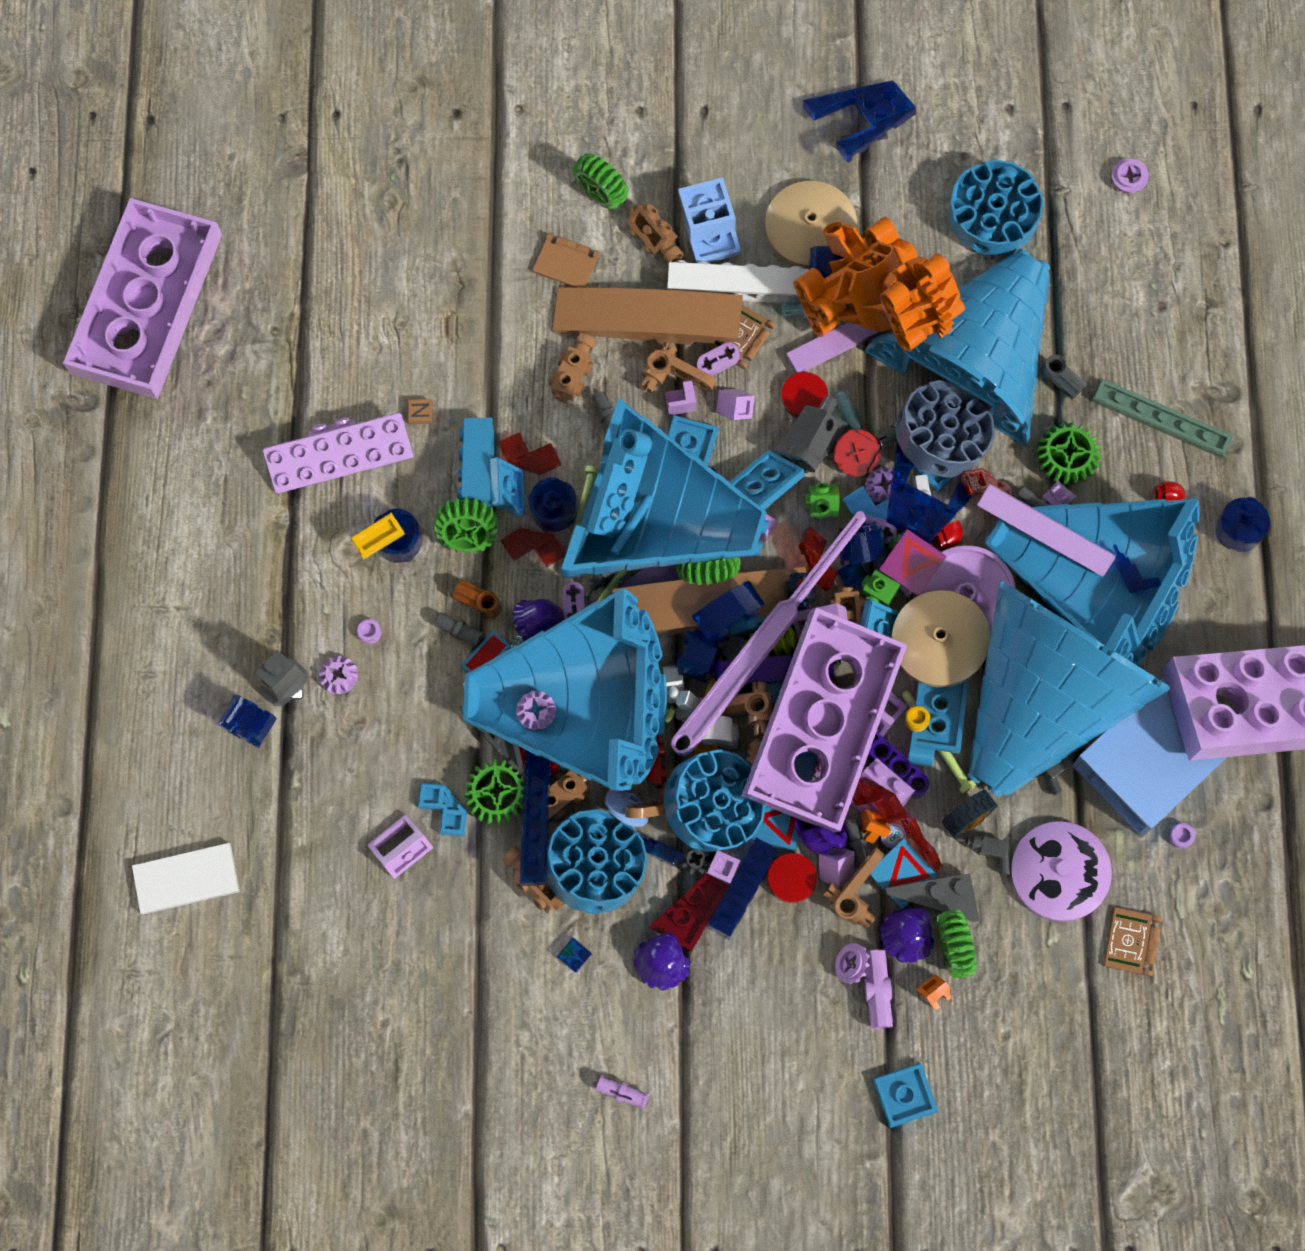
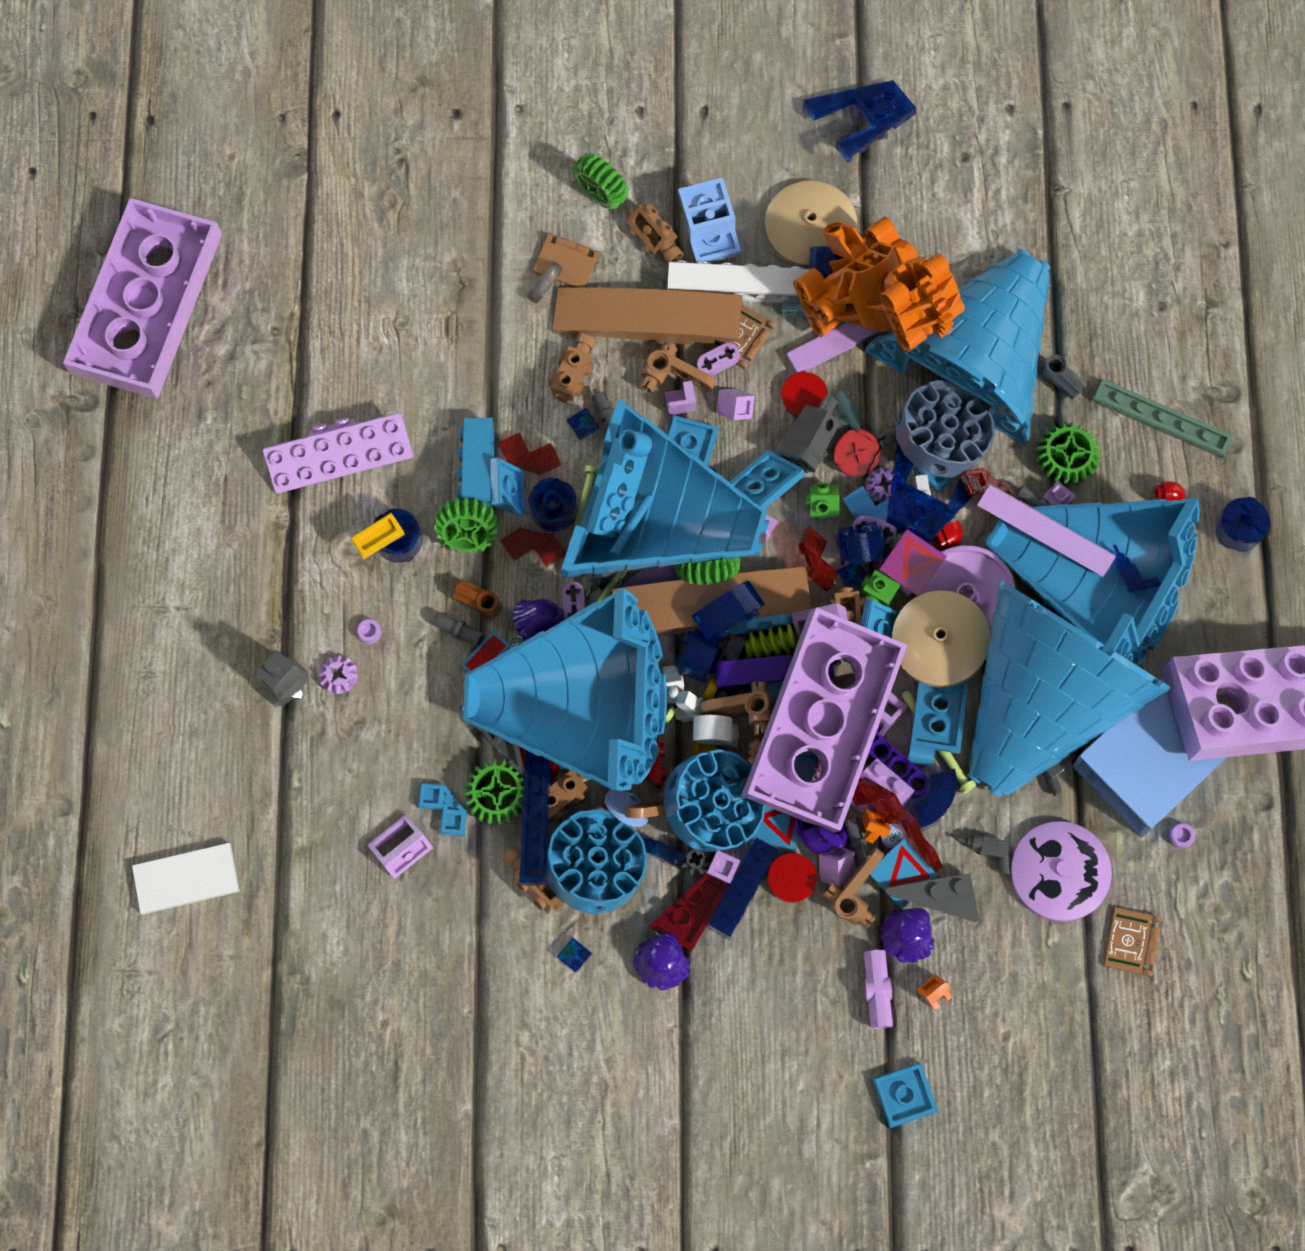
(247, 721): clear blue brick -> none
(420, 411): medium nougat tile -> none
(544, 282): none -> clear smoke axle
(545, 716): lavender gear -> none
(582, 424): none -> clear blue tile
(622, 1092): lavender pin -> none
(758, 647): lavender piece -> none
(793, 583): clear blue head -> none
(844, 966): lavender gear -> none
(917, 718): yellow tile -> none
(937, 801): none -> clear blue brick
(956, 944): bright green gear -> none
(969, 813): black wheel -> none
(995, 207): dark azure brick -> none
(1137, 170): lavender gear -> none

